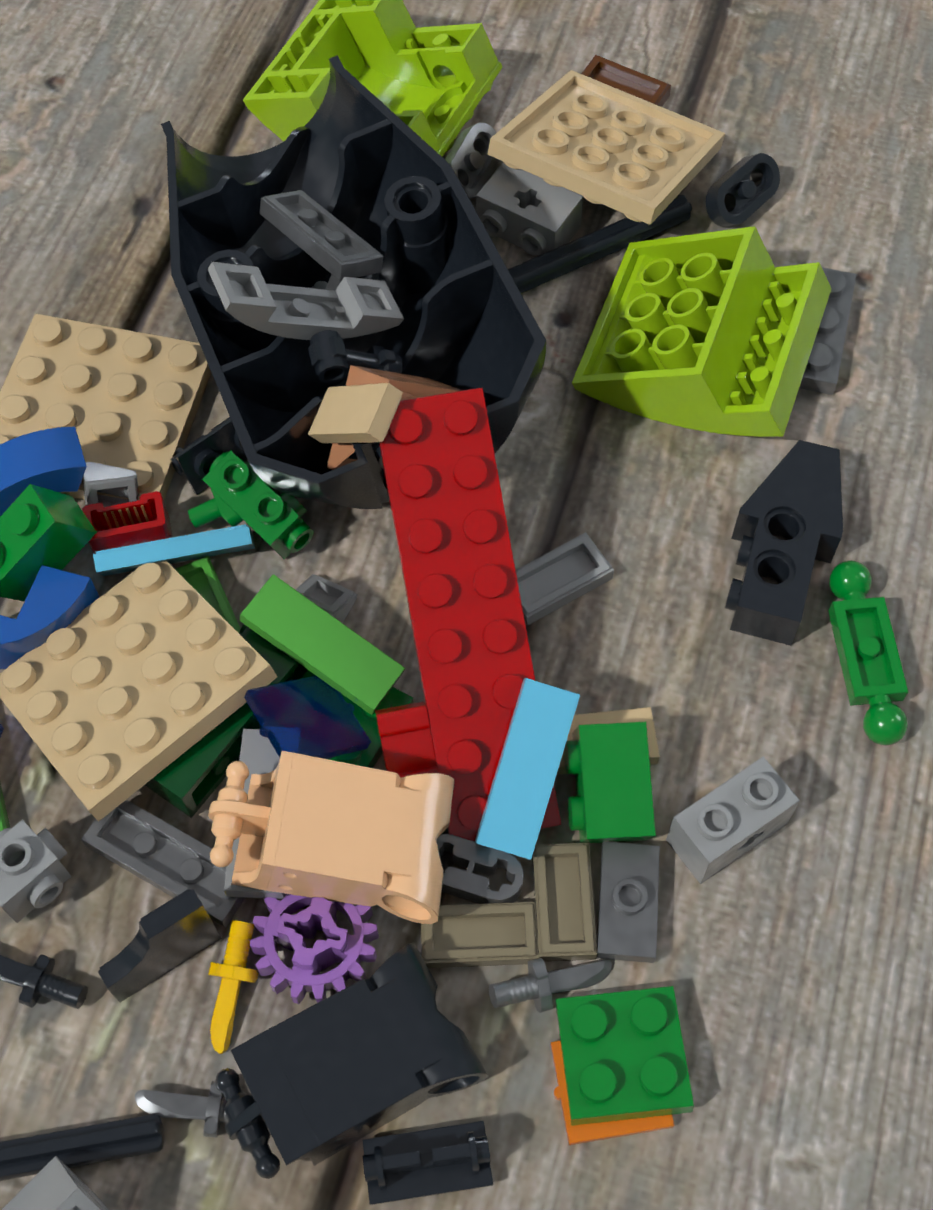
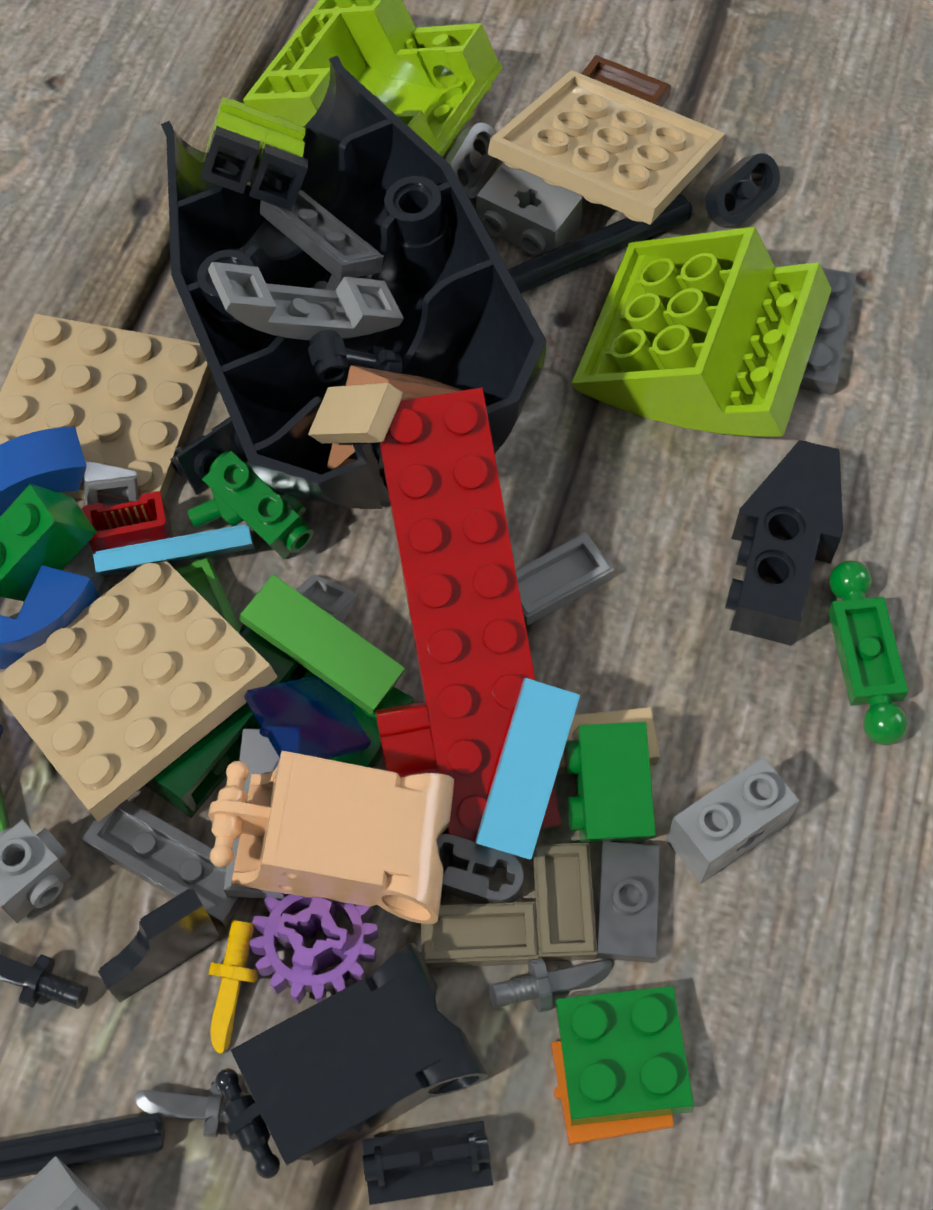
(257, 145): none -> black hips

